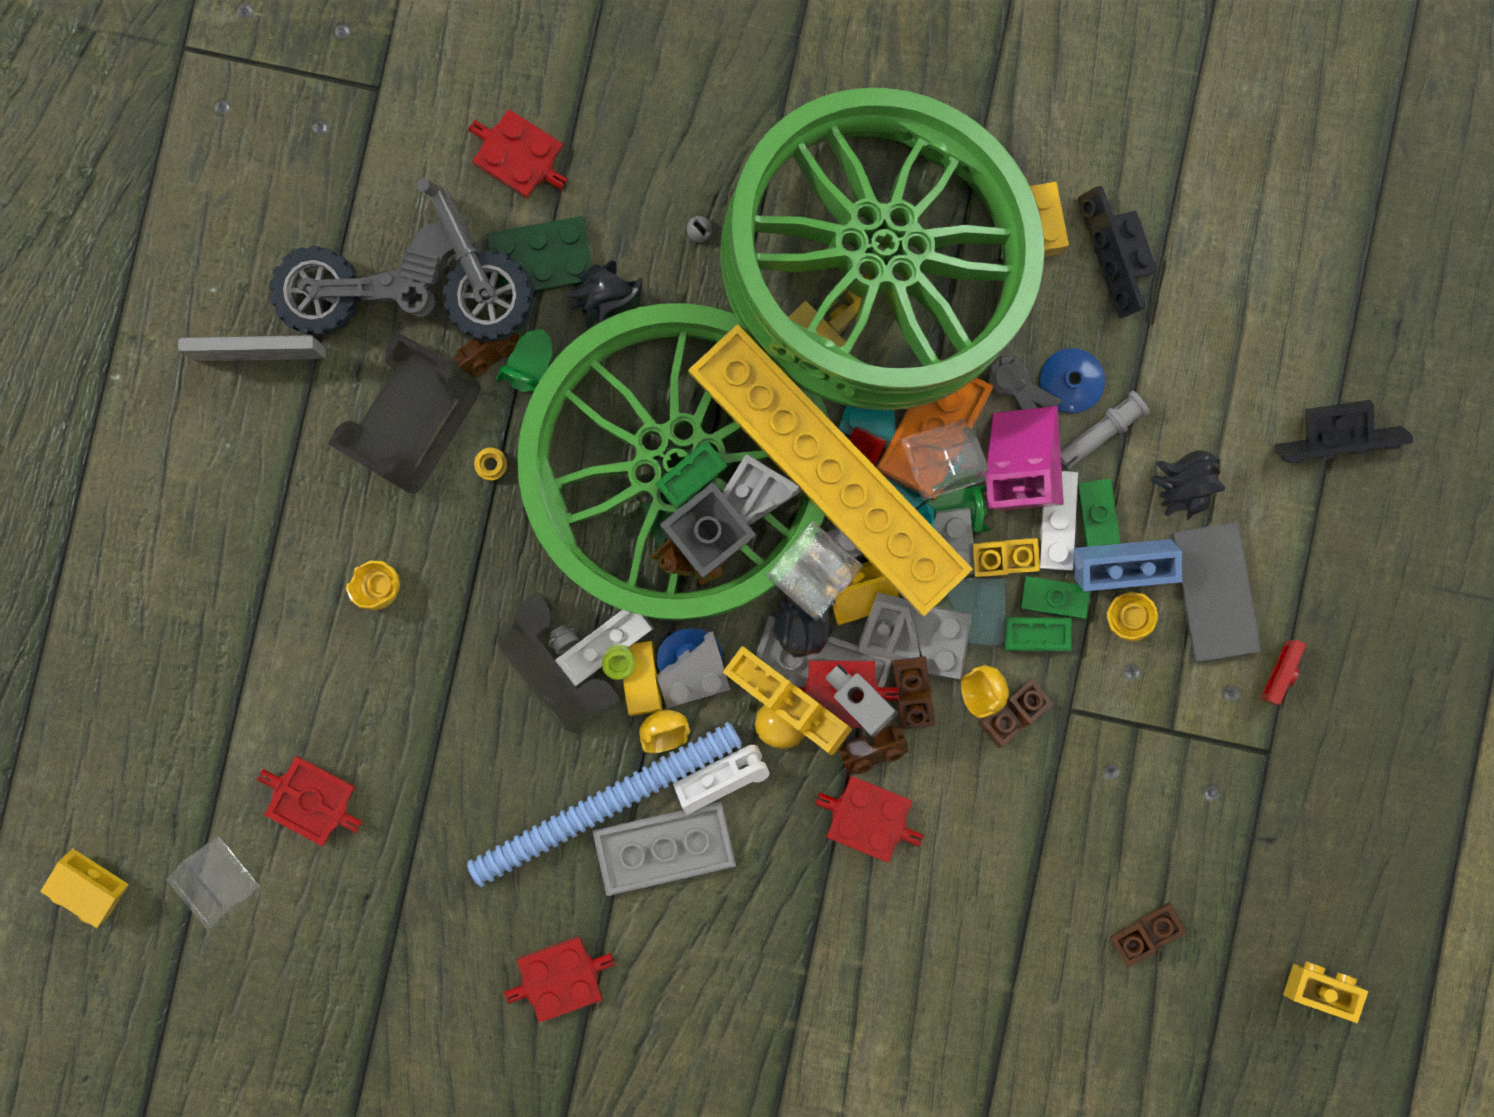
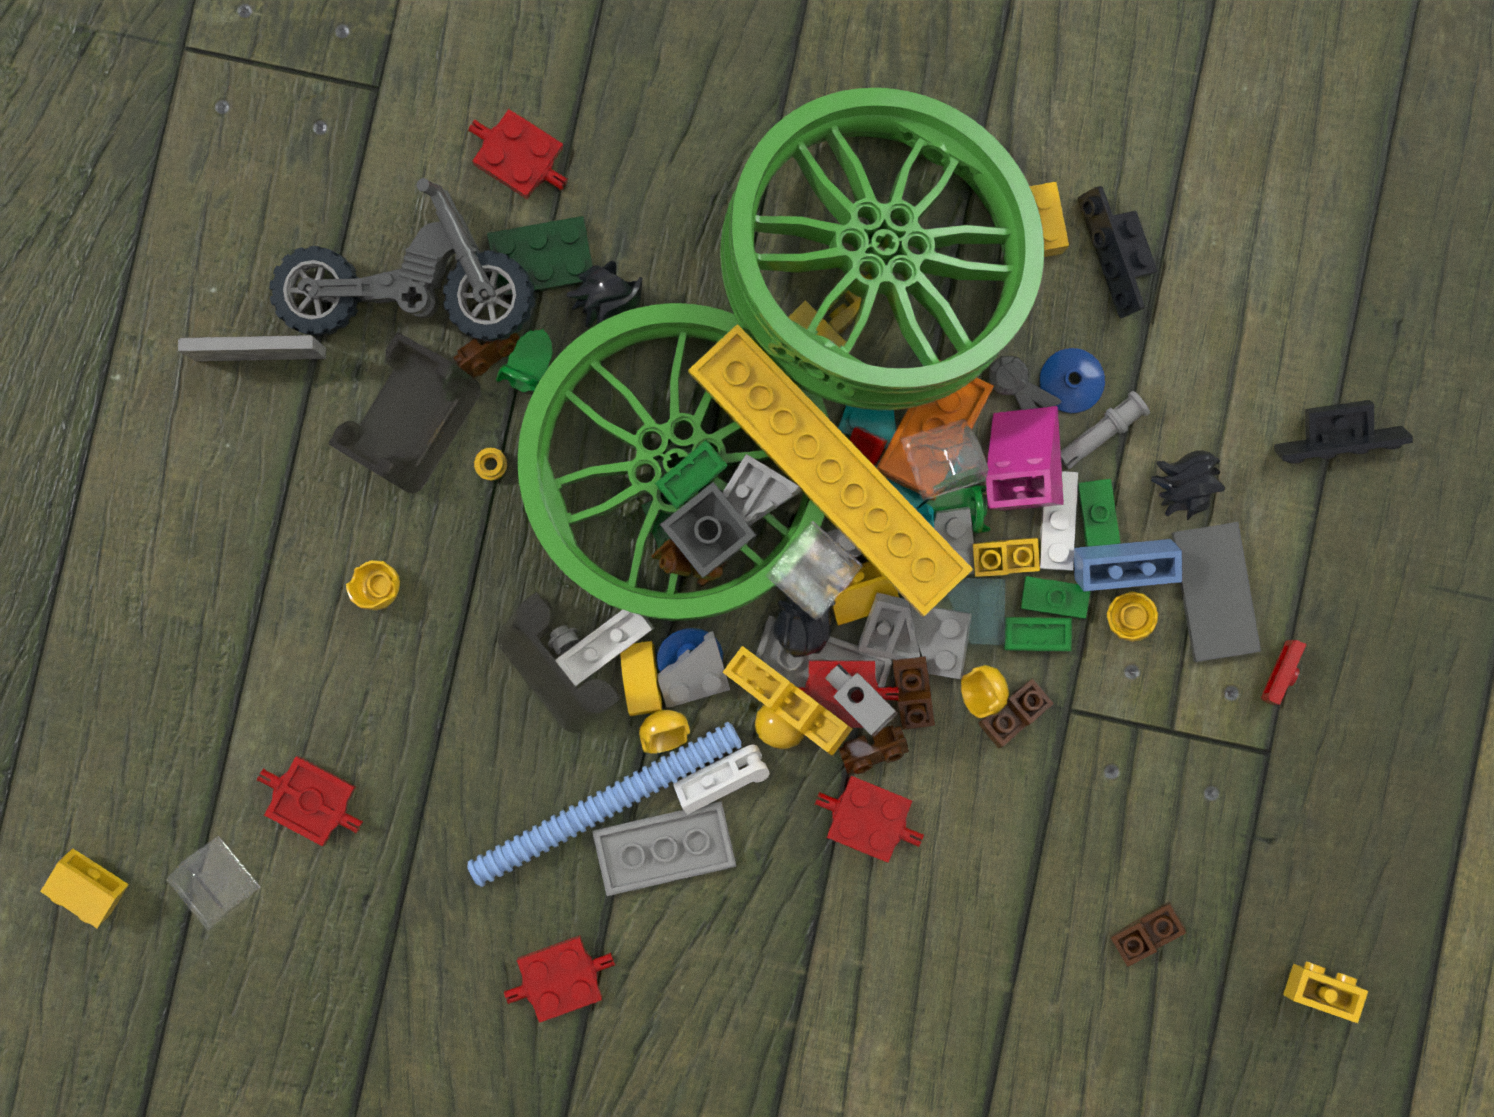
(618, 662): lime tile -> none
(694, 234): light grey hinge -> none

